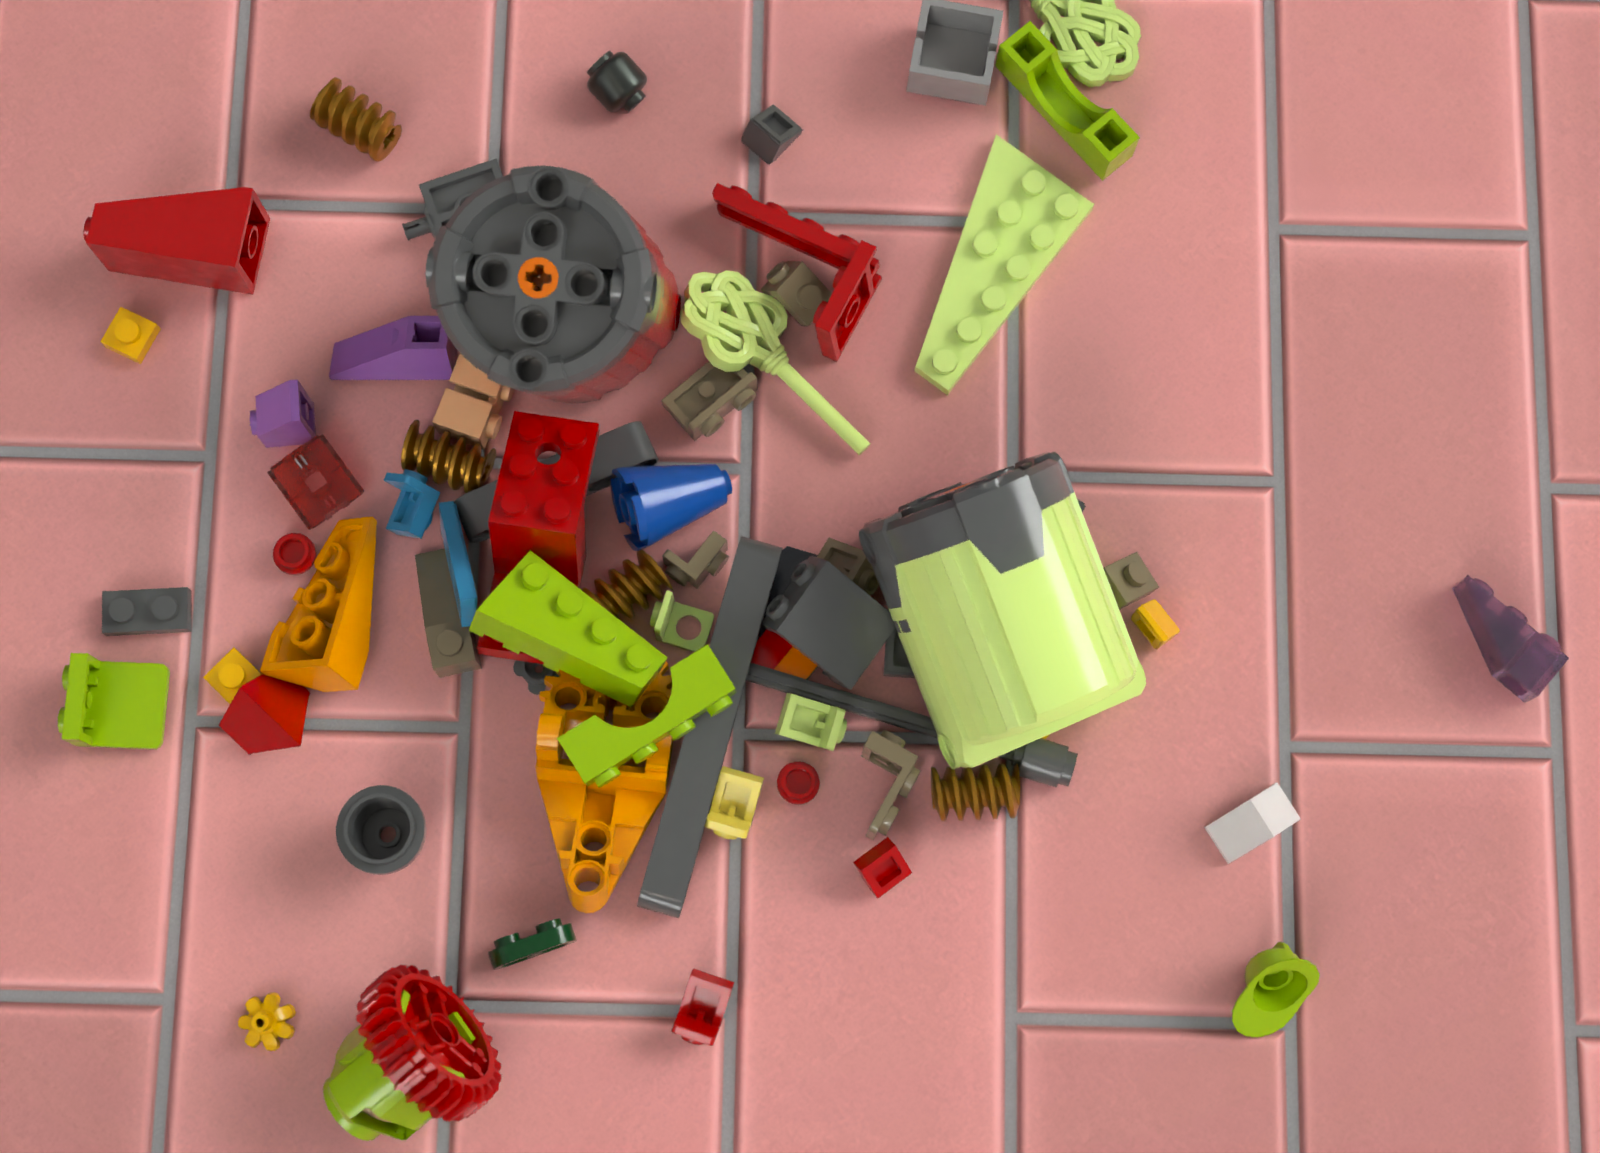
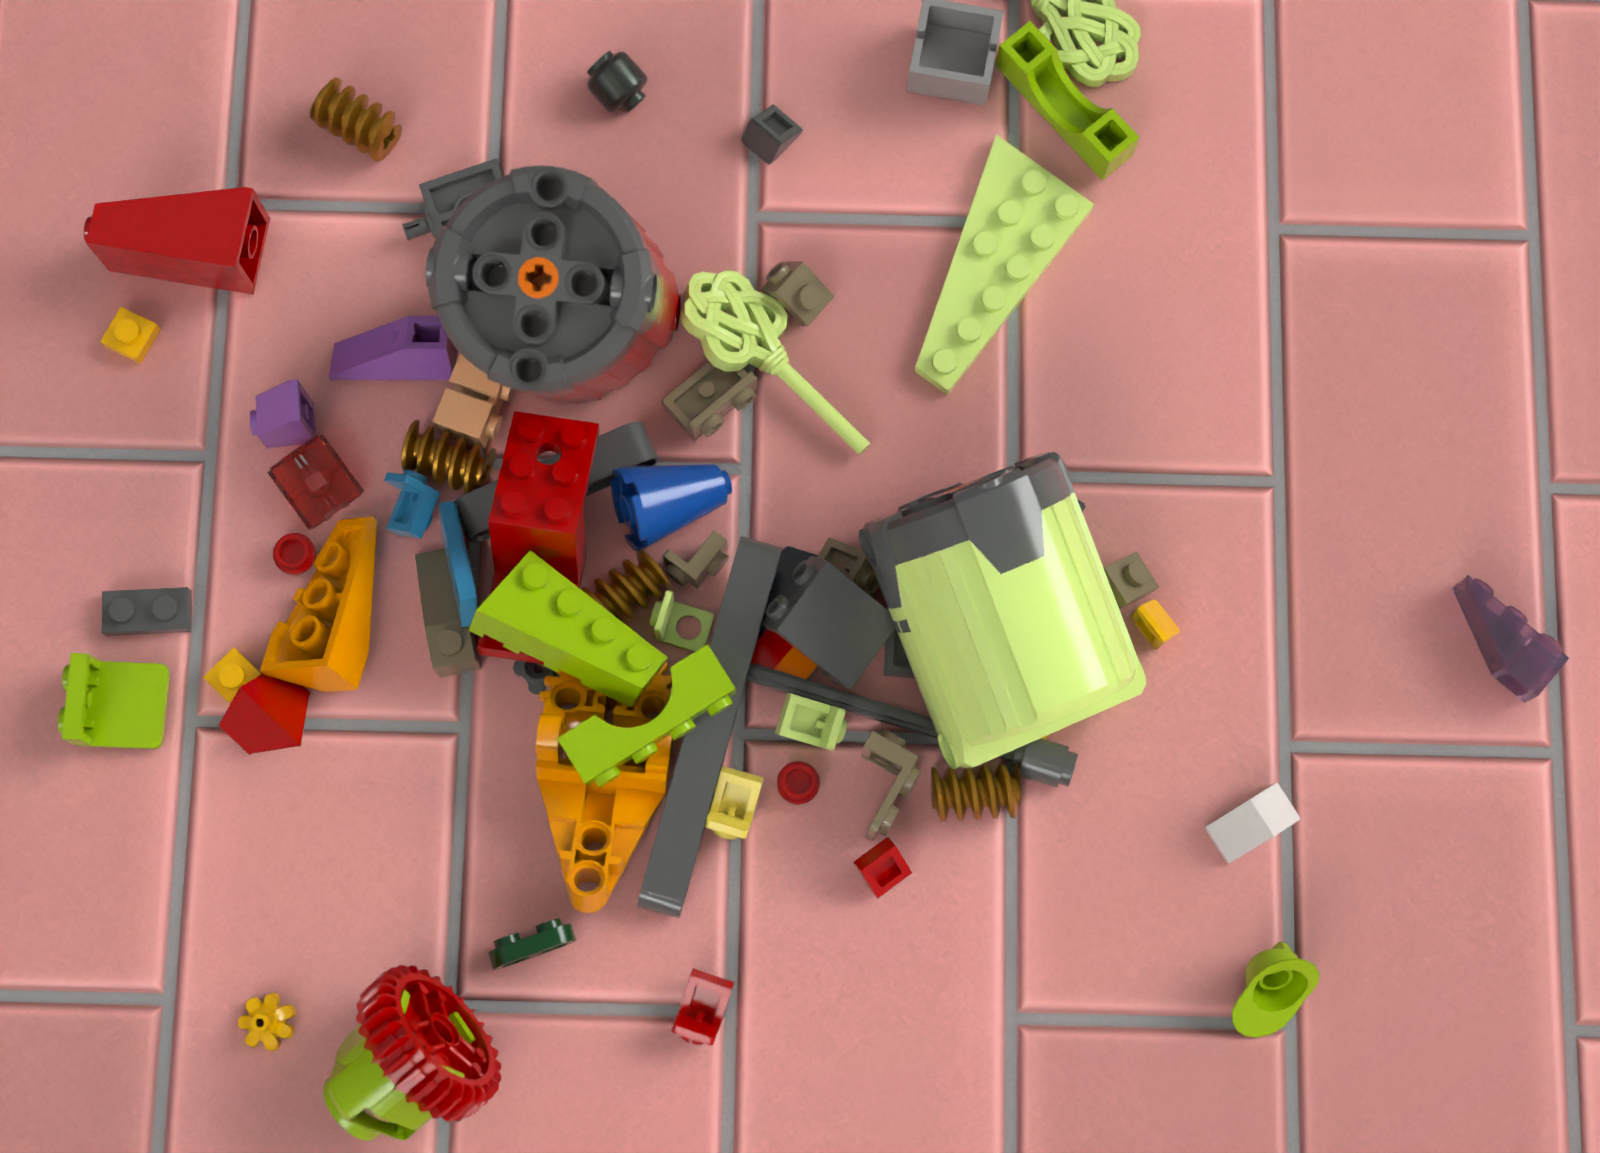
(366, 817): dark grey piece -> none
(857, 268): red bracket -> none

